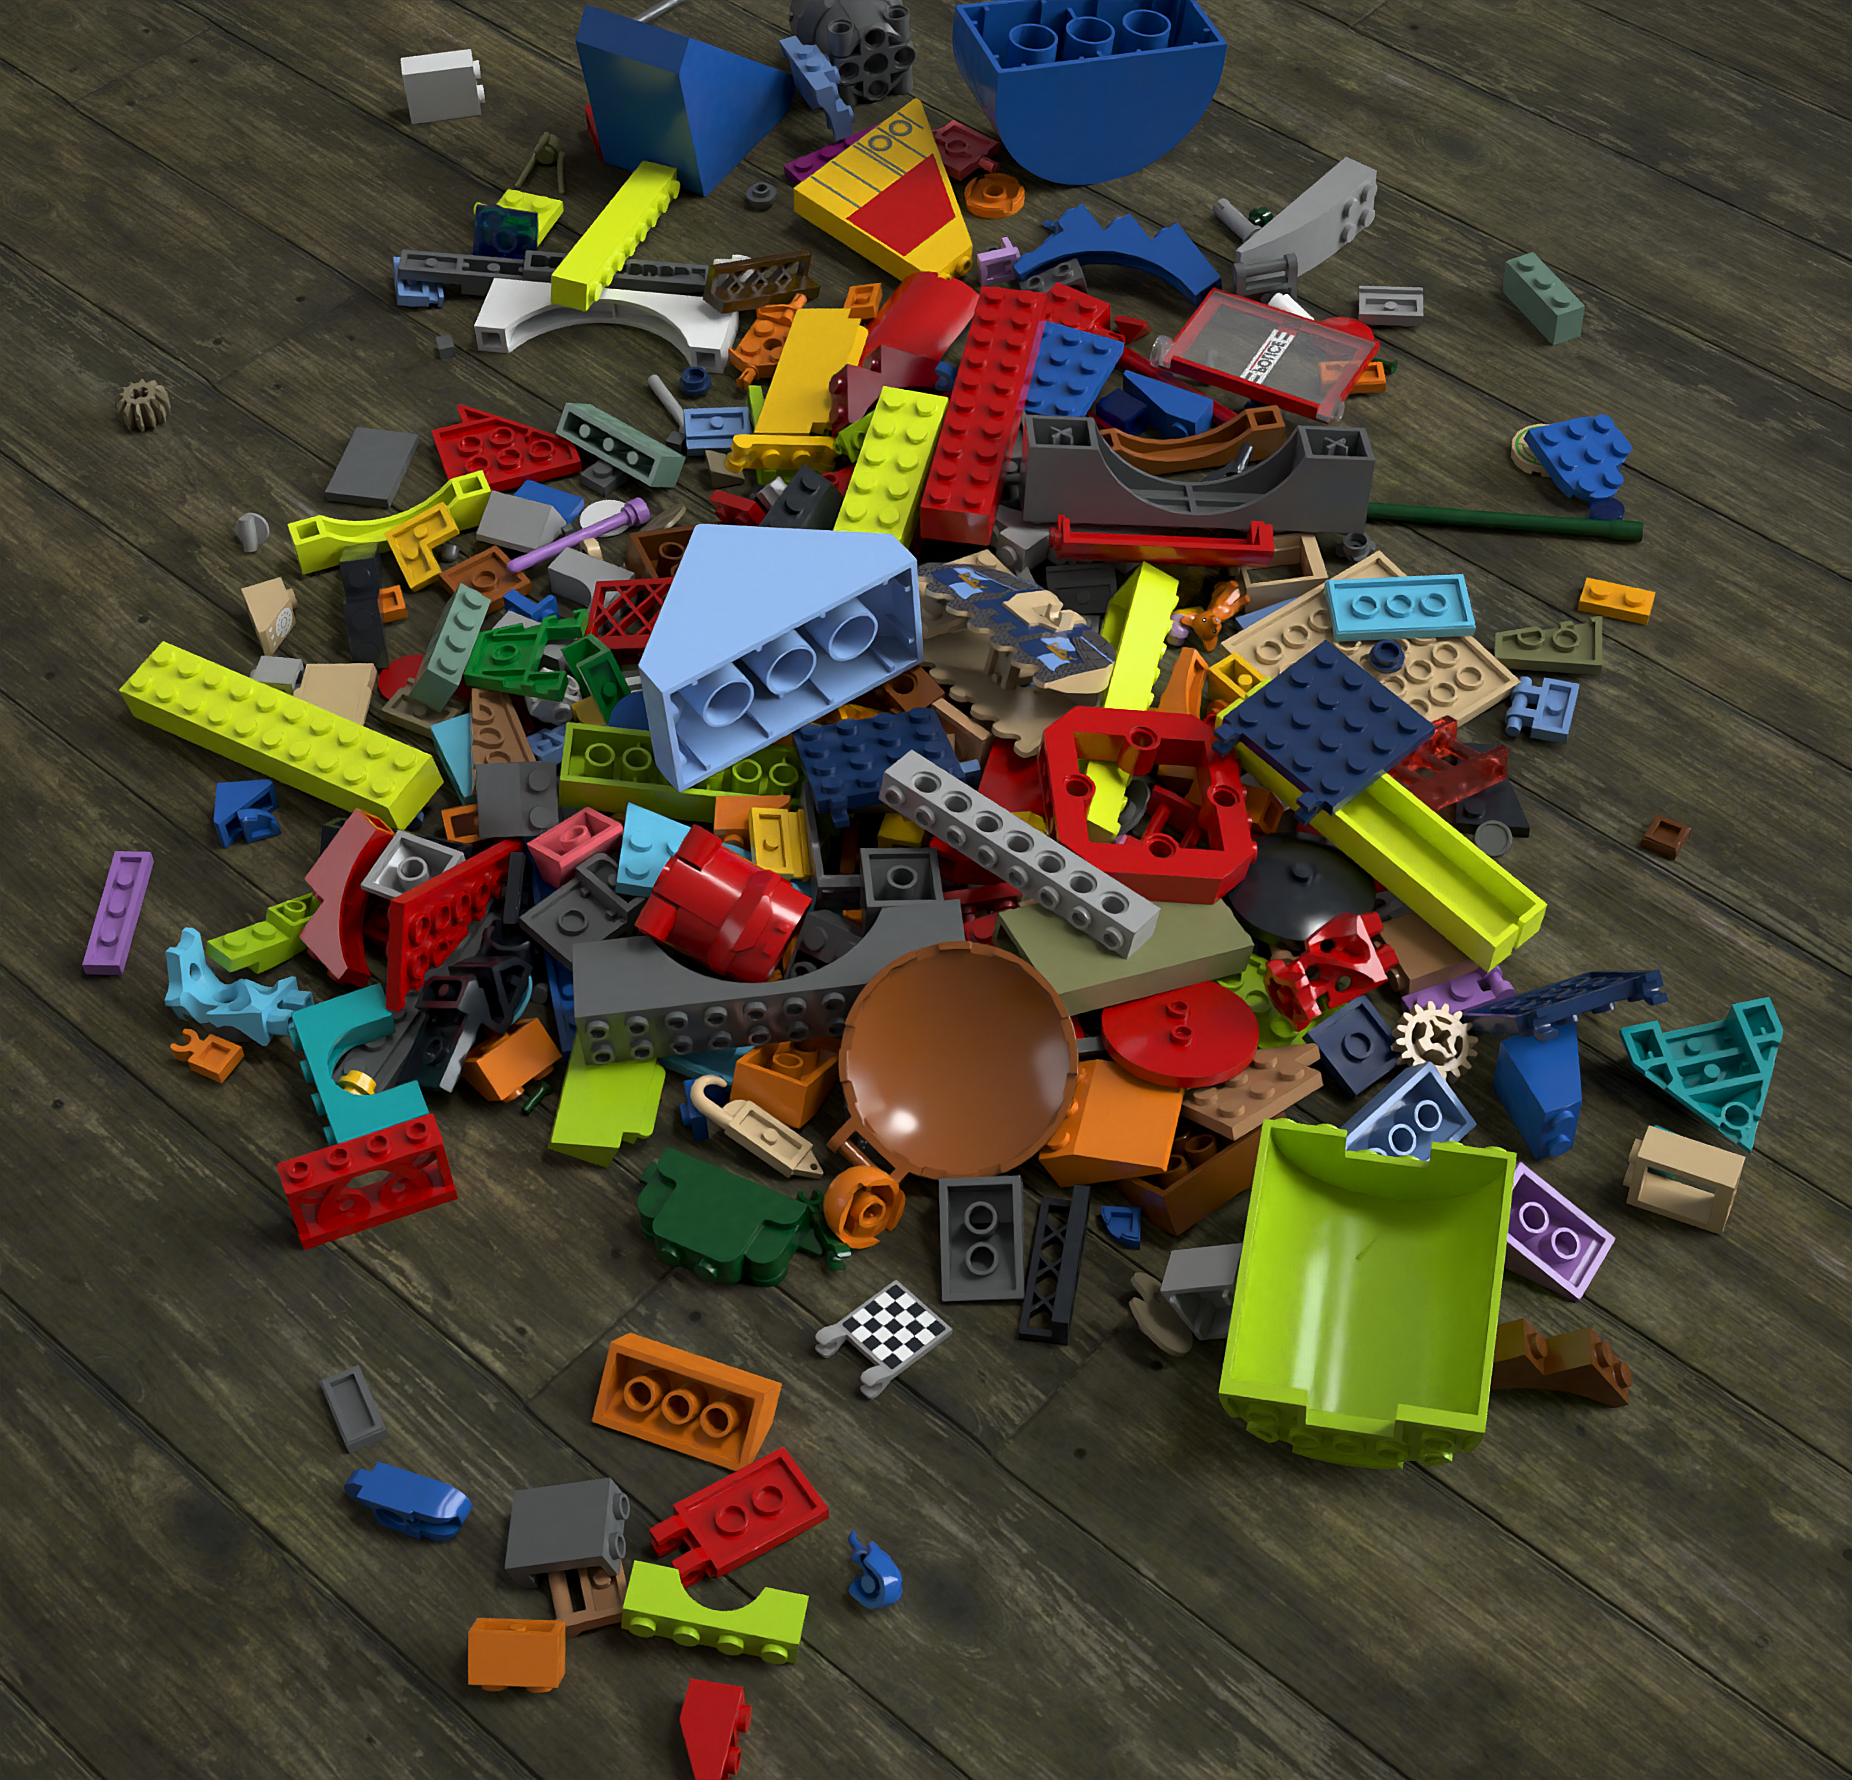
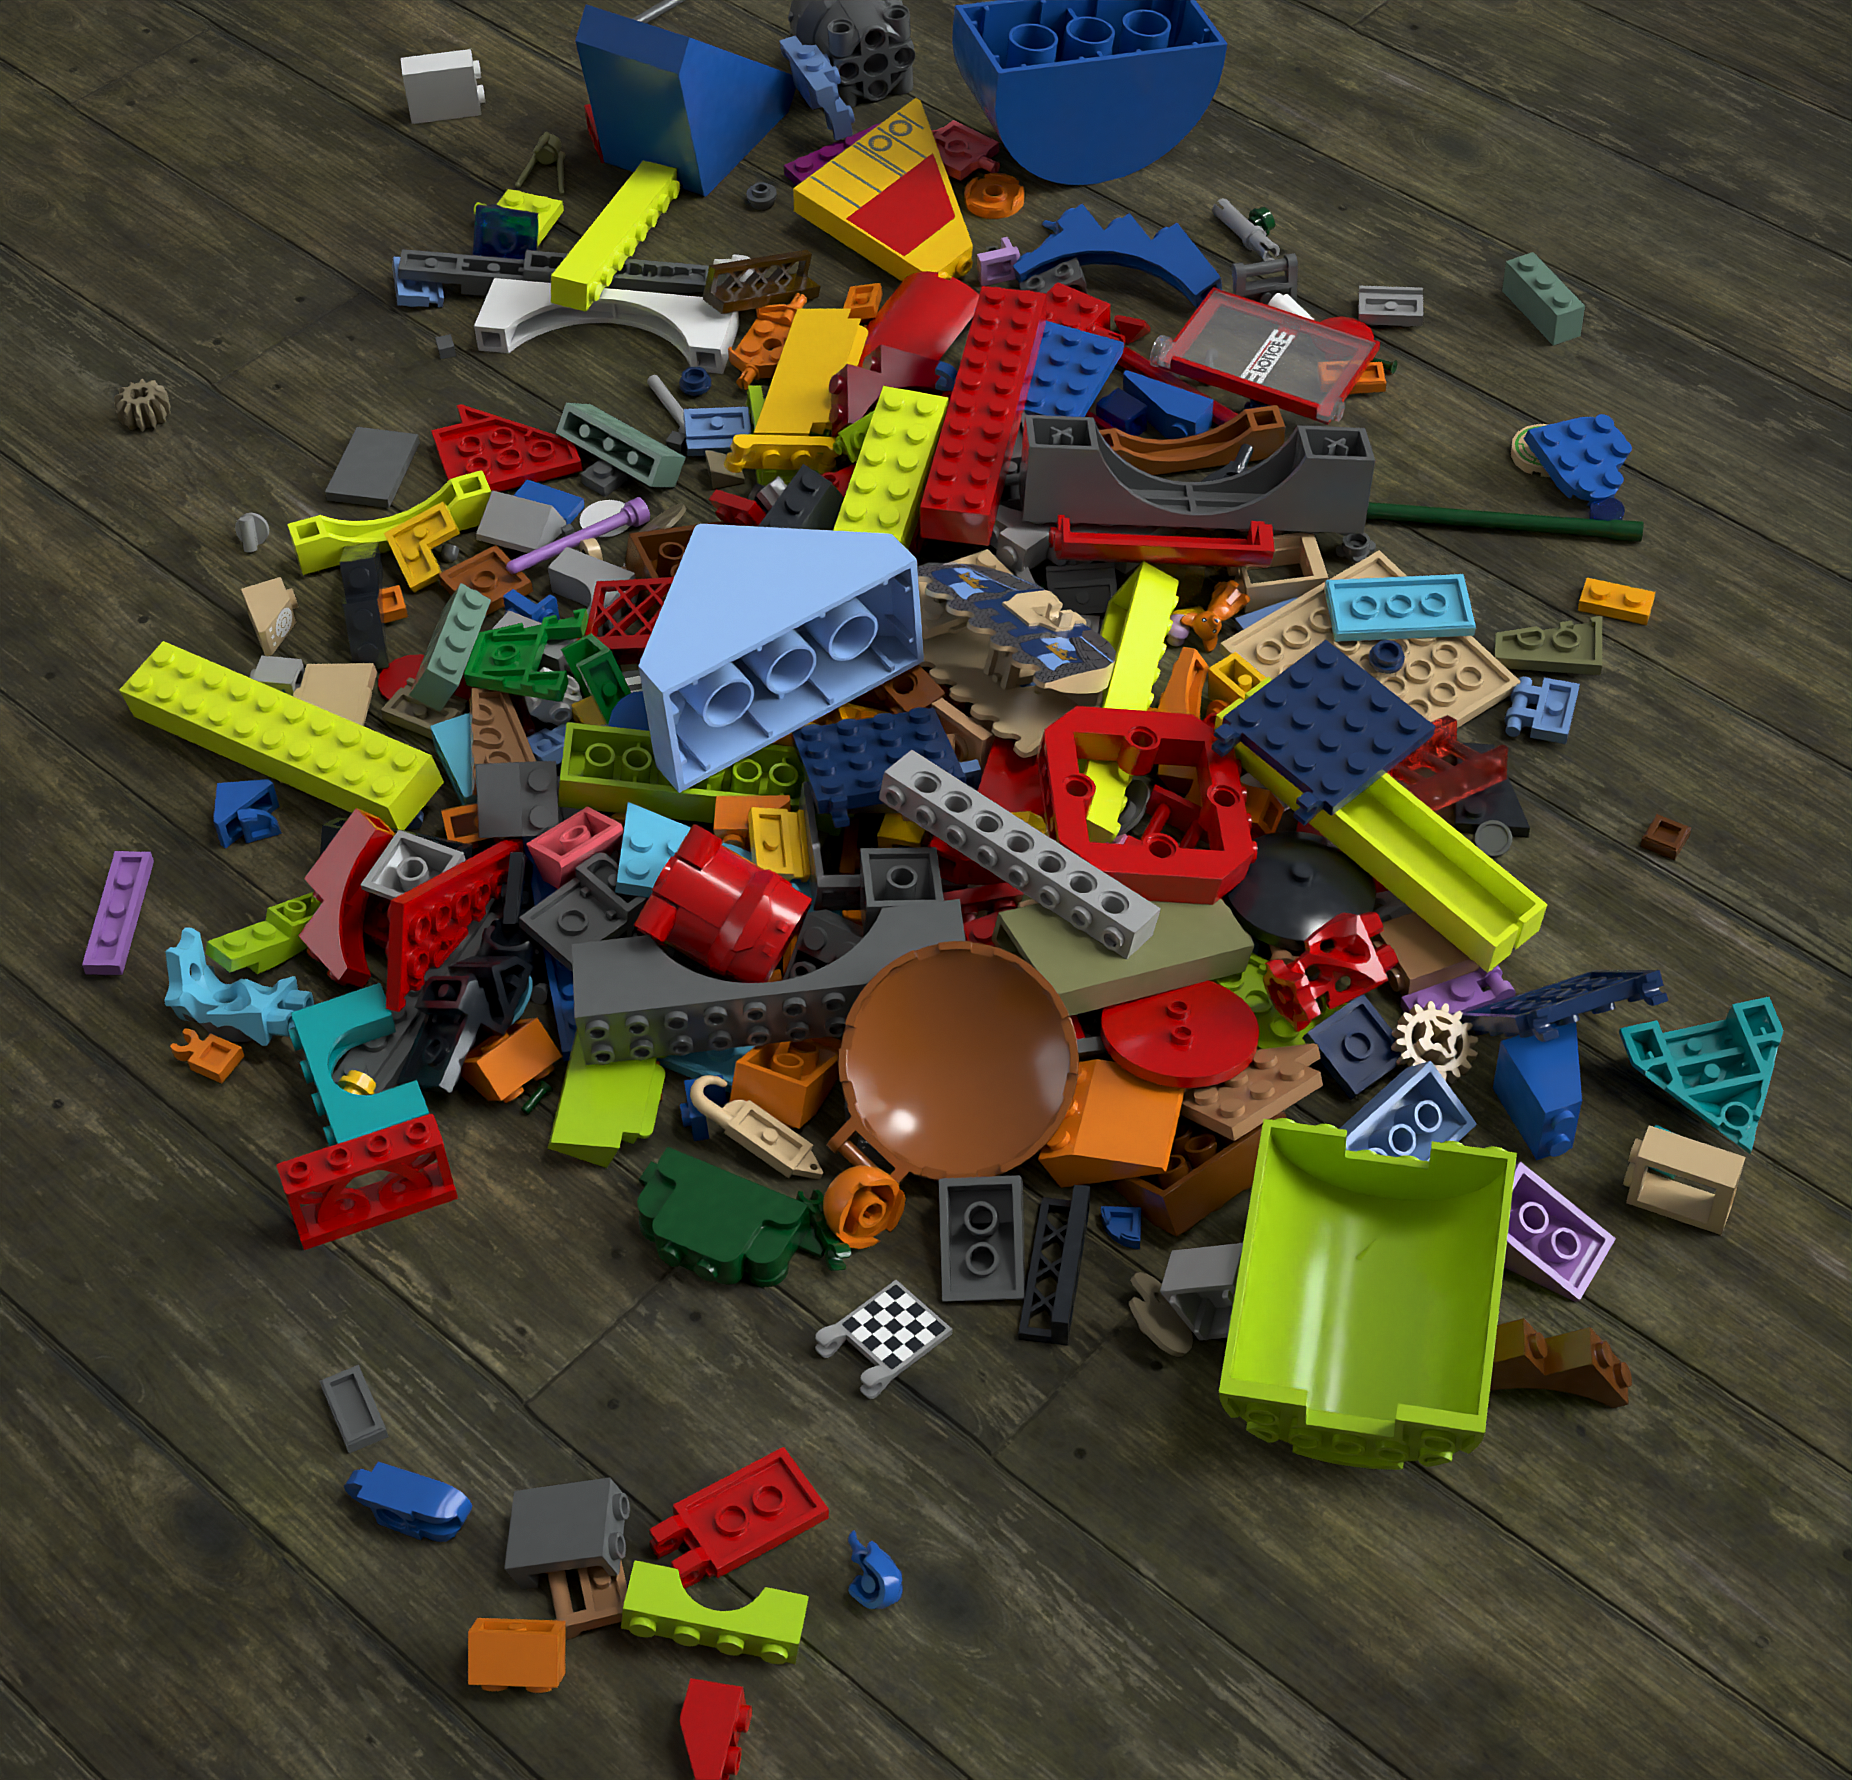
(685, 1401): orange slope -> none
(1317, 220): light grey slope -> none

